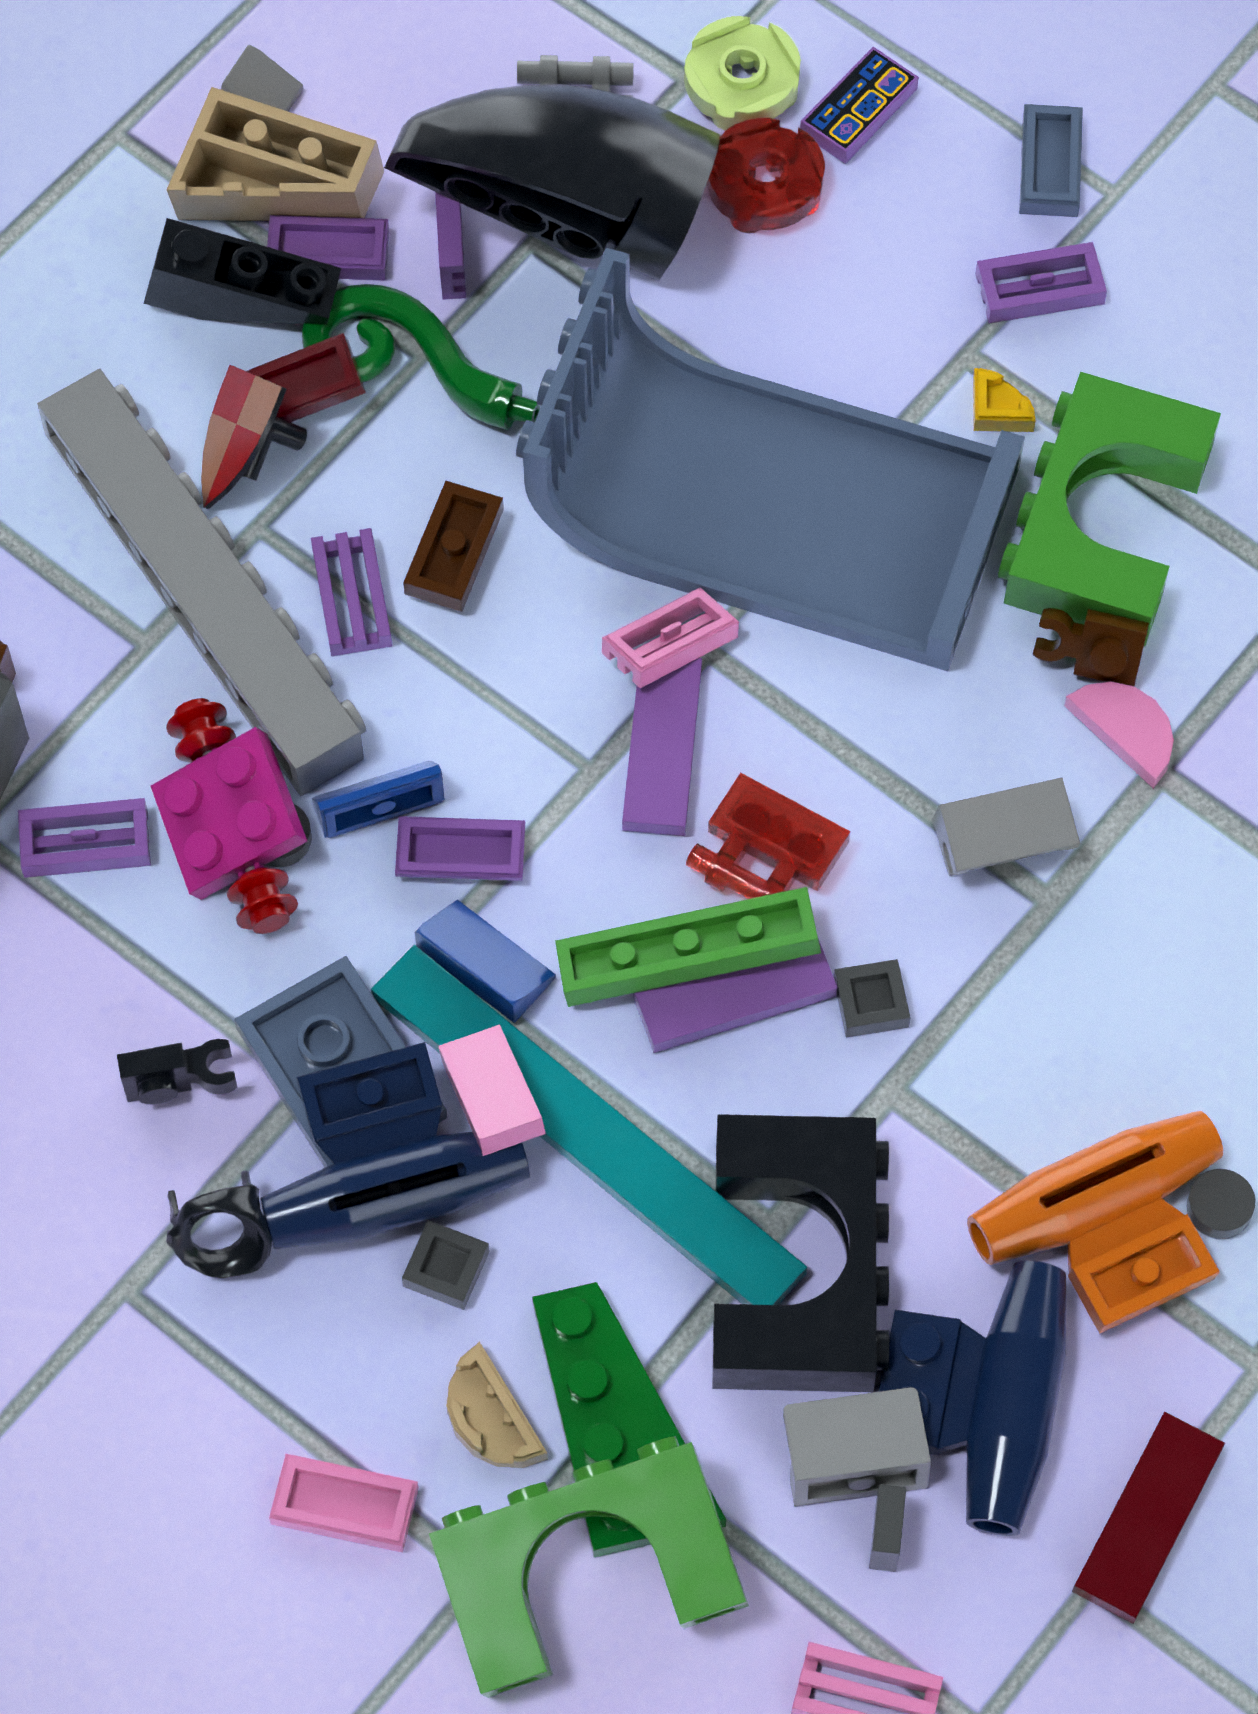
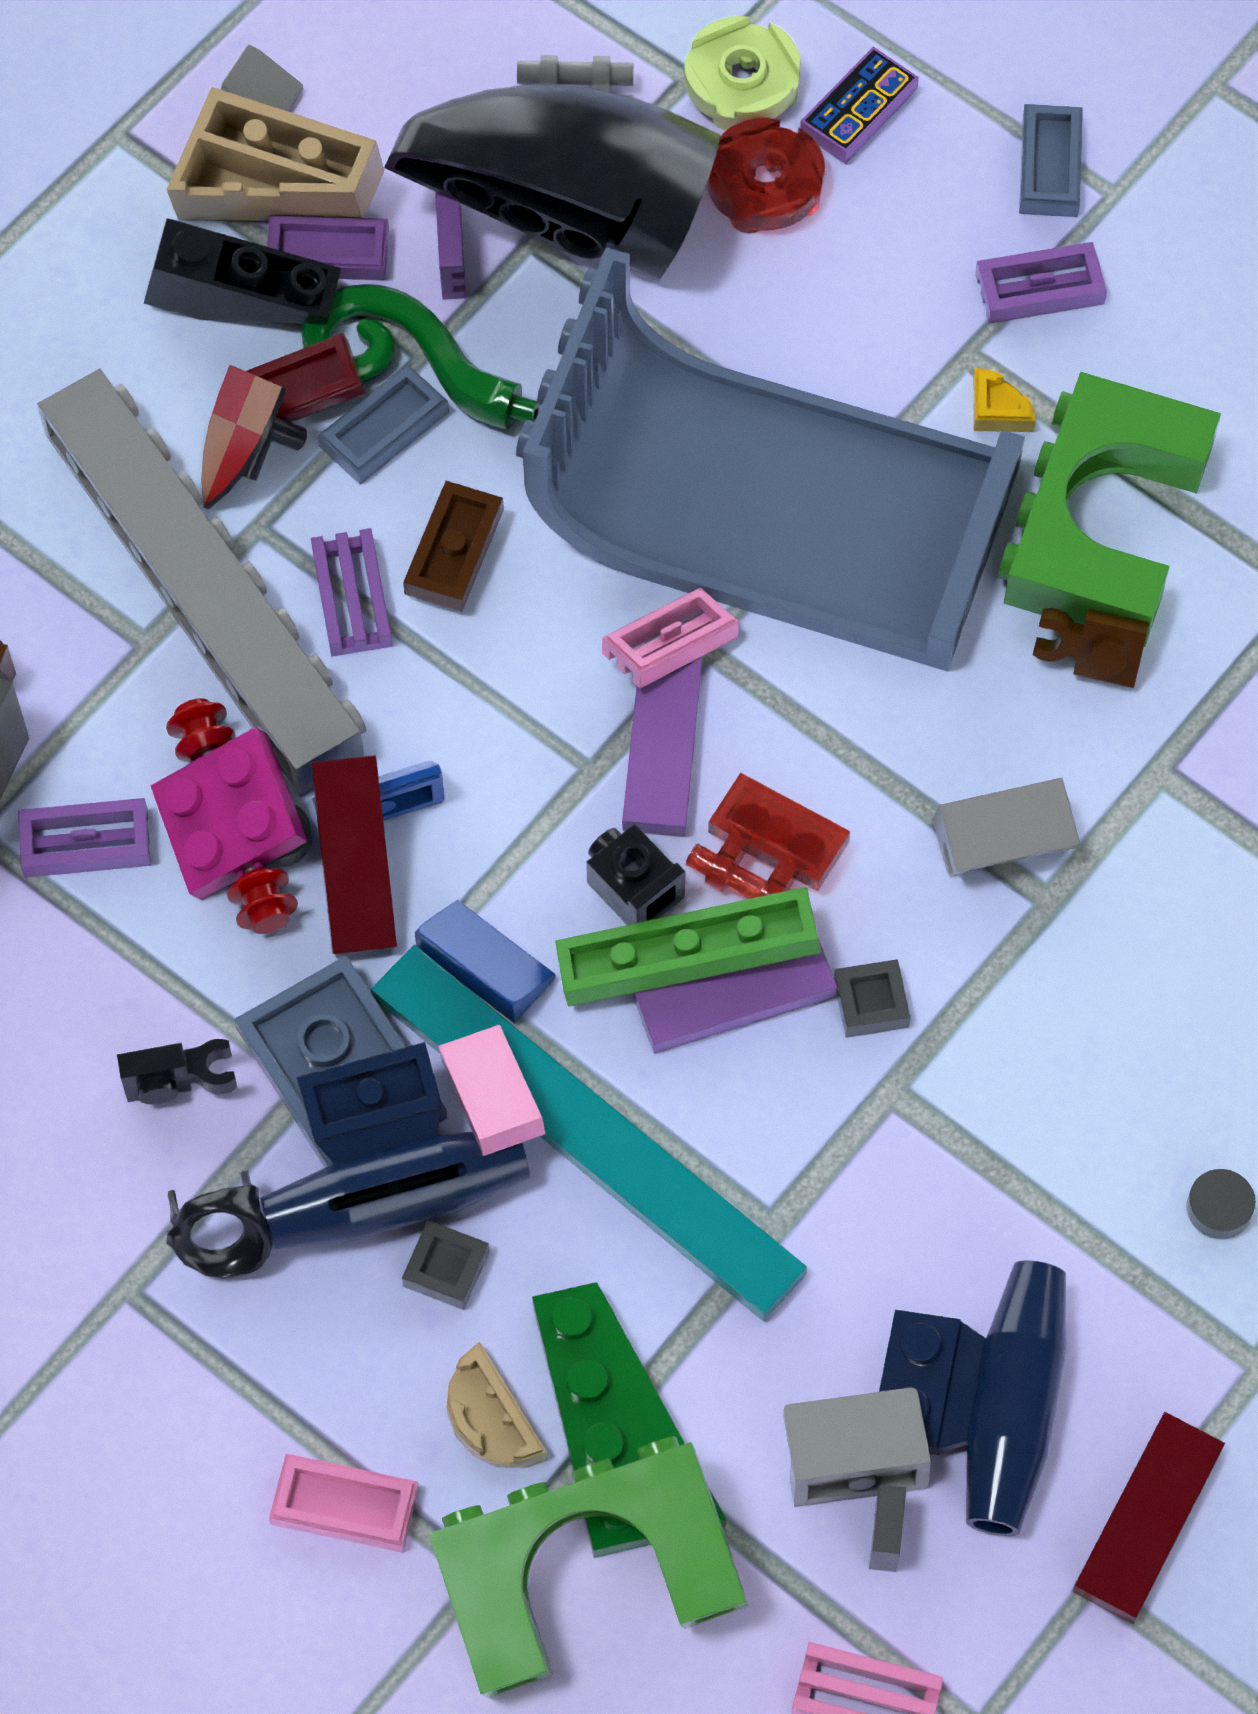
(353, 854): none -> dark red tile
(383, 423): none -> sand blue tile
(460, 848): medium lavender tile -> none
(638, 893): none -> black brick
(835, 1336): black arch -> none
(1111, 1212): orange plate -> none
(1128, 724): bright pink tile -> none

